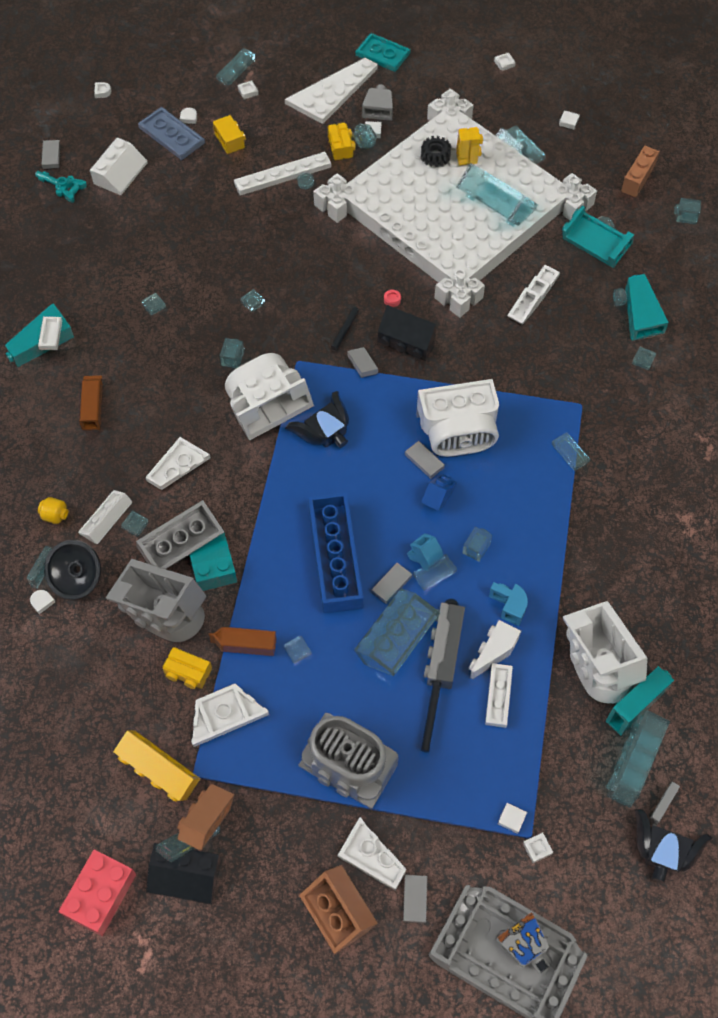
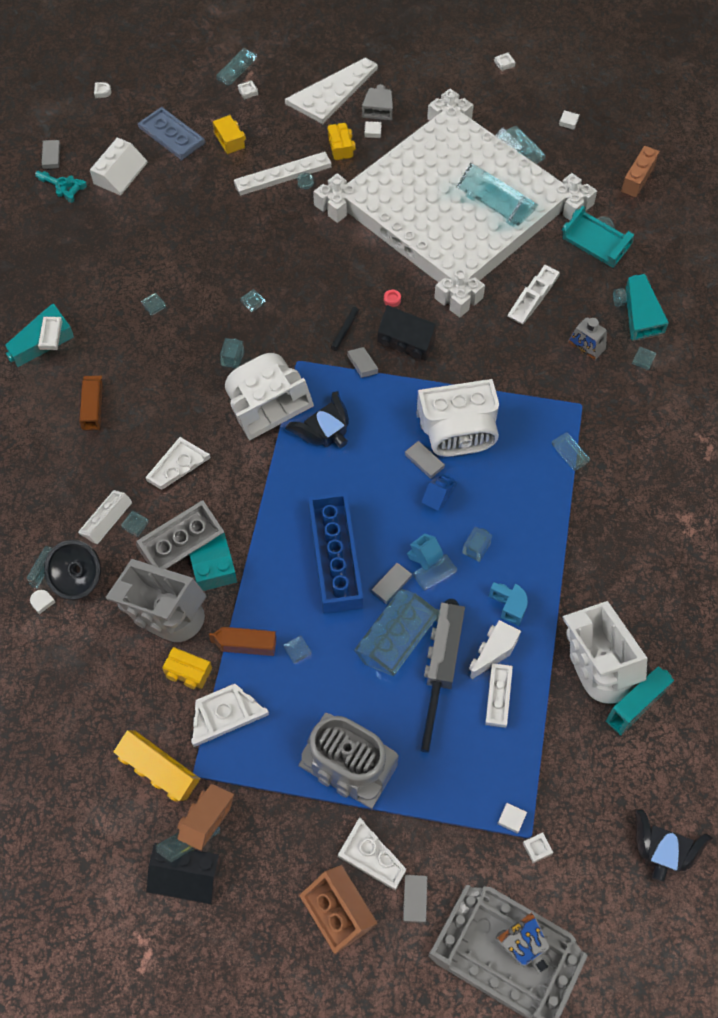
(52, 510): yellow head -> none
(97, 892): coral brick -> none
(188, 115): white tile -> none
(364, 136): clear light blue head -> none
(383, 52): teal tile -> none
(435, 158): black tyre -> none
(468, 145): yellow brick -> none
(589, 338): none -> light grey torso
(637, 758): clear light blue brick -> none
(663, 804): light grey tile -> none
(687, 210): clear light blue brick -> none

